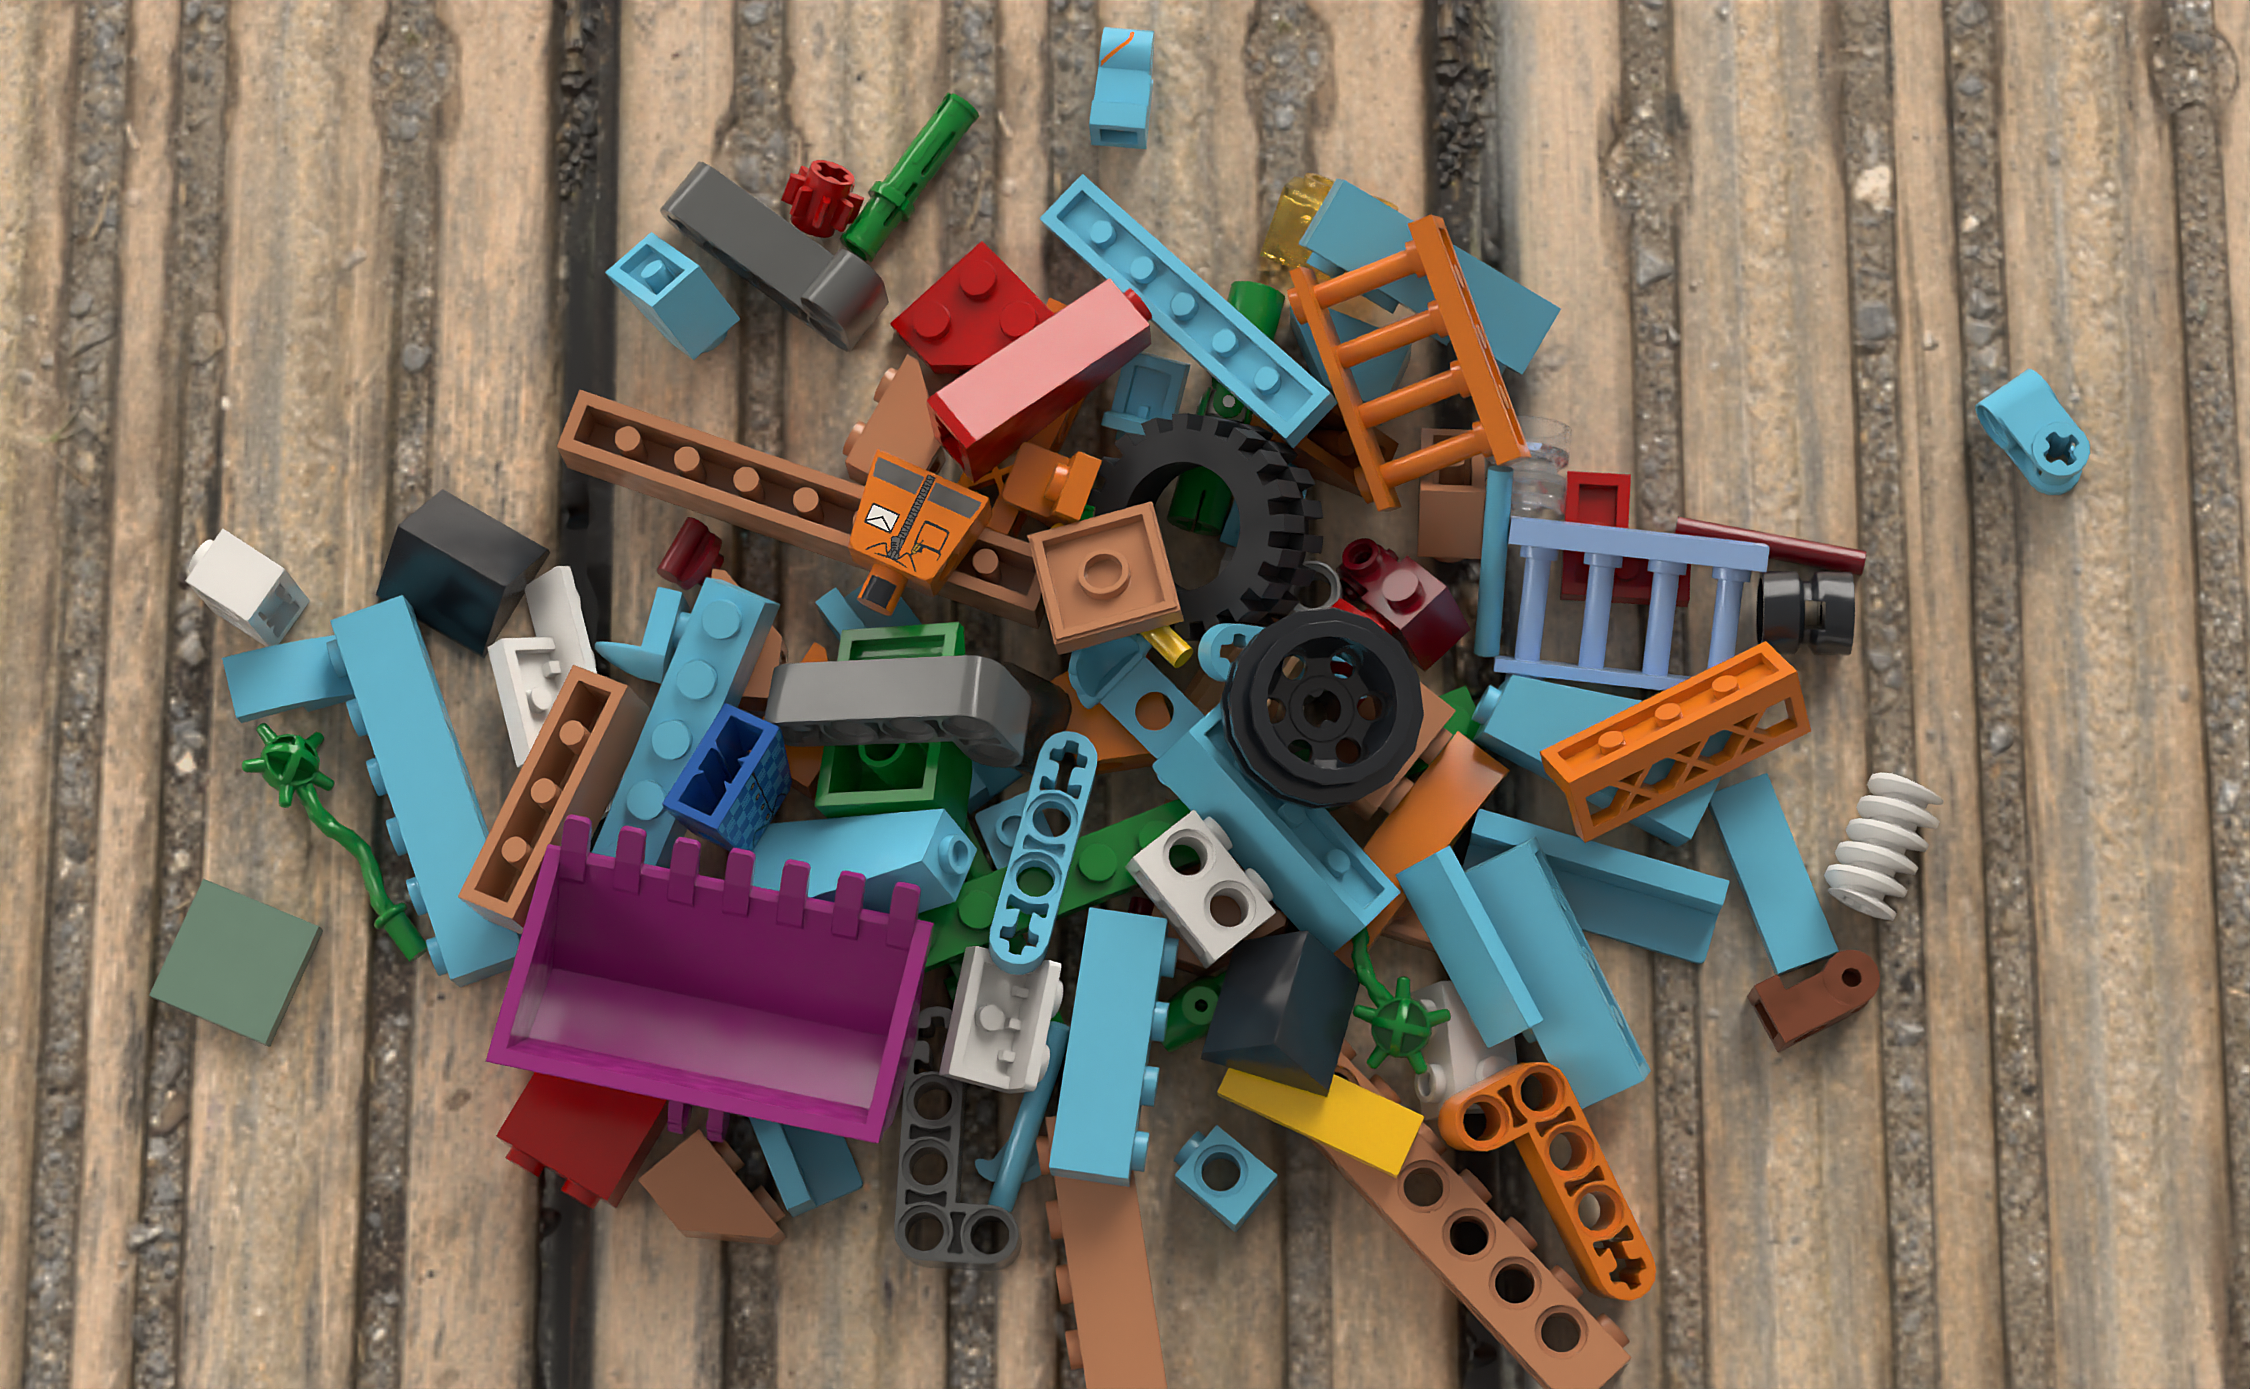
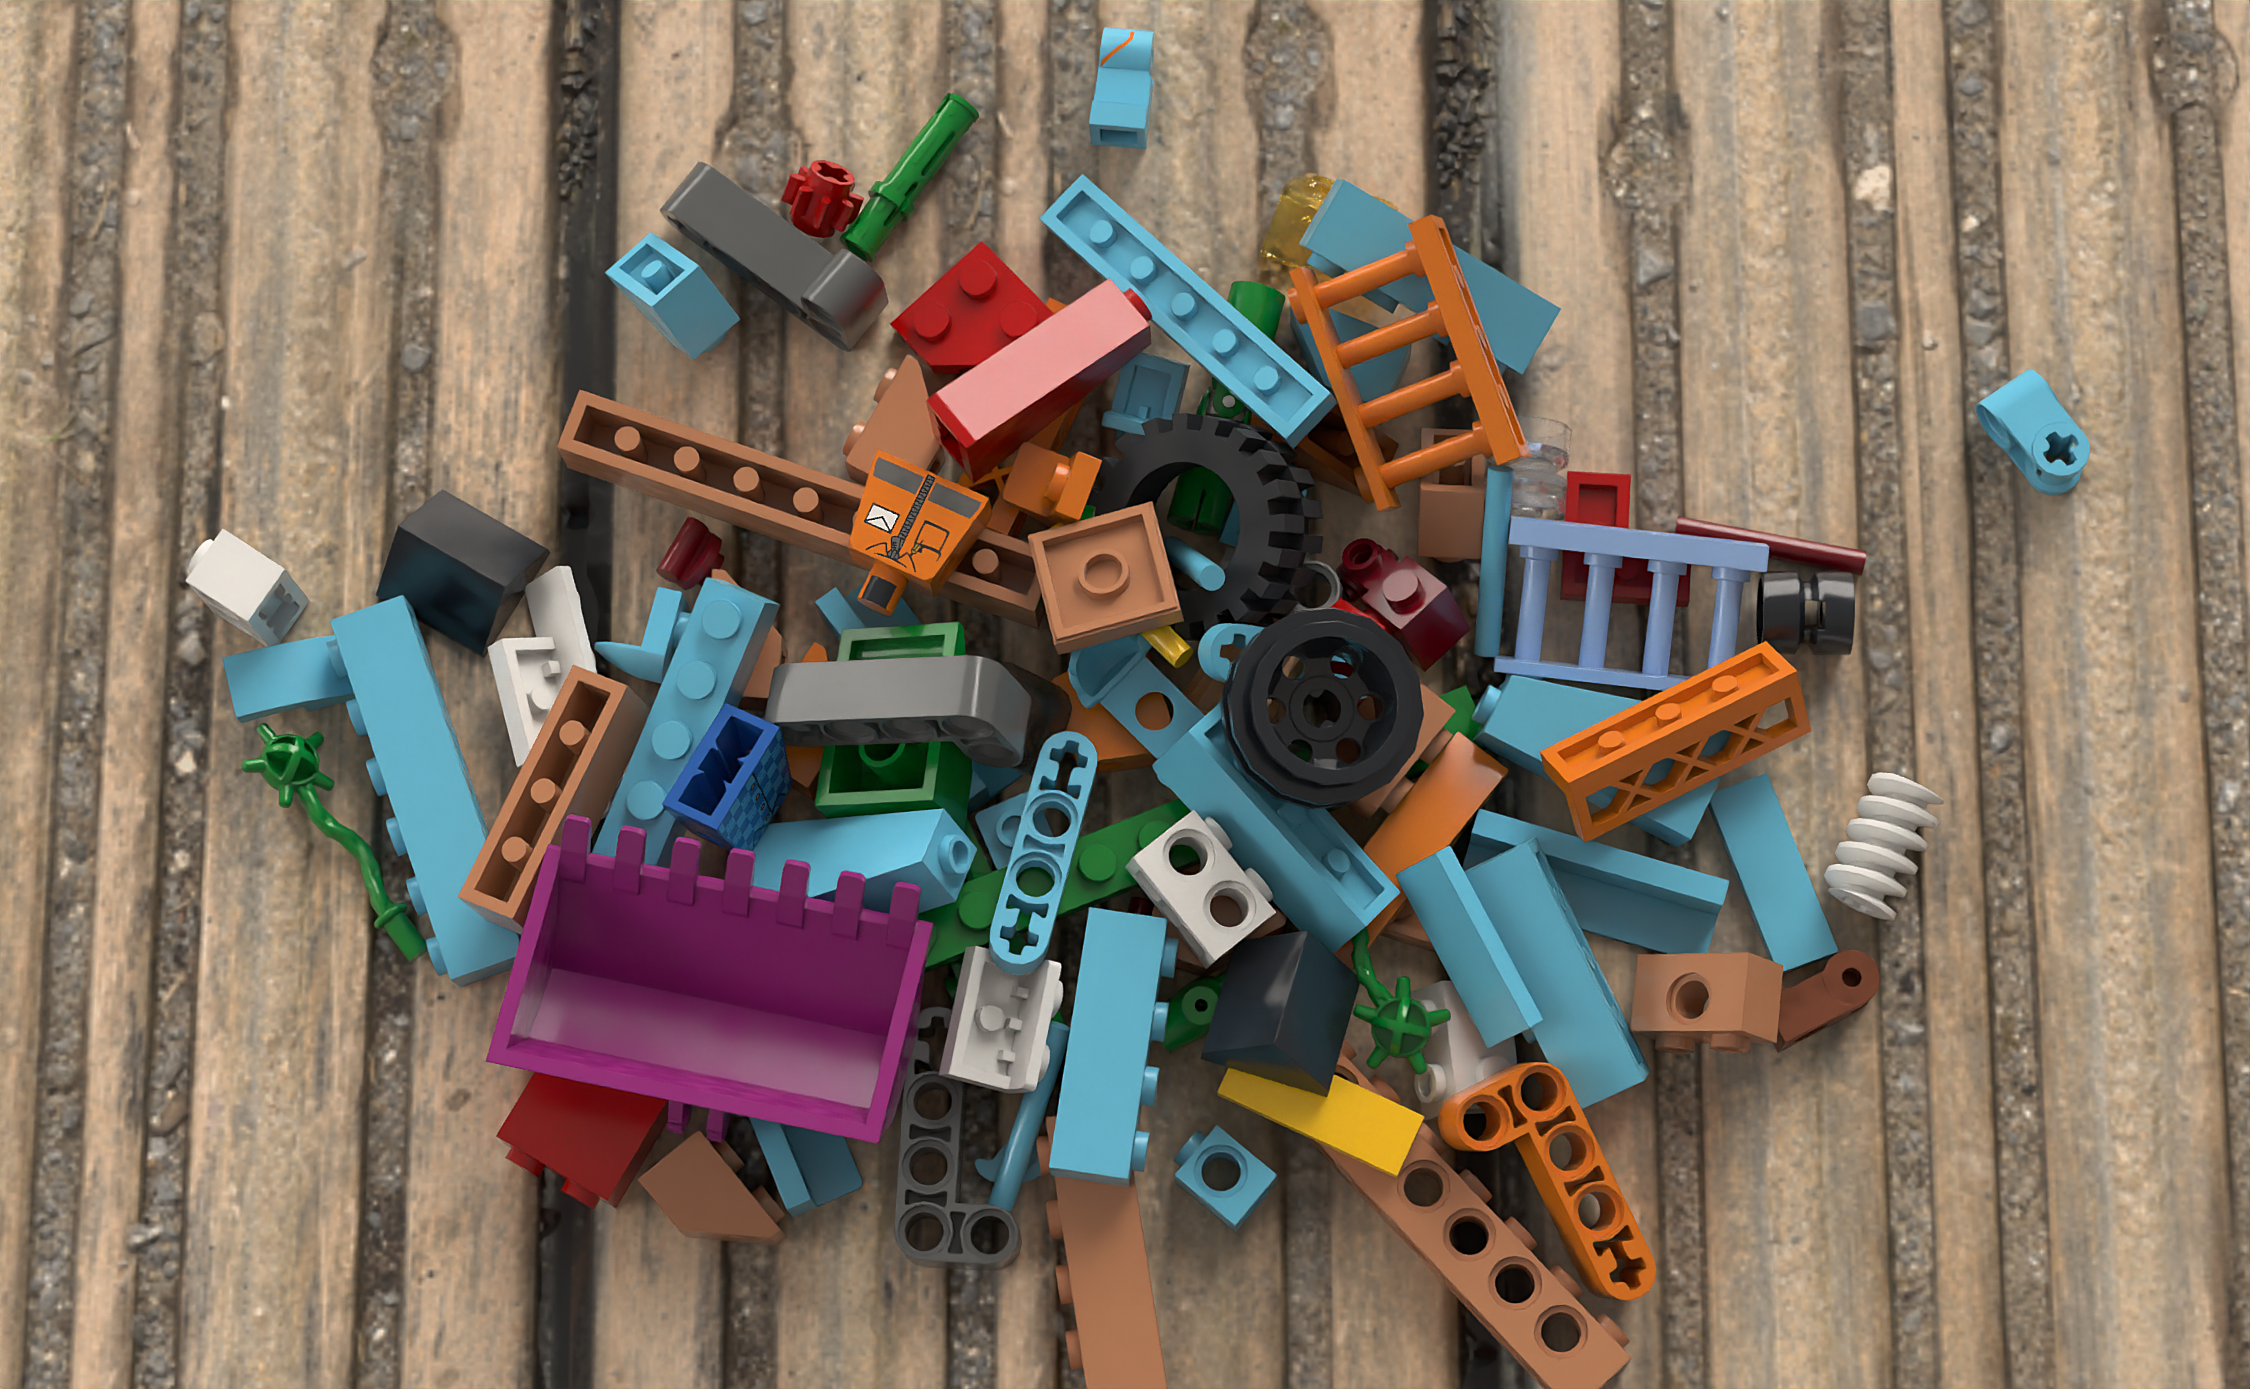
(236, 962): sand green tile -> none
(1193, 564): none -> medium azure bar
(1675, 987): none -> nougat brick

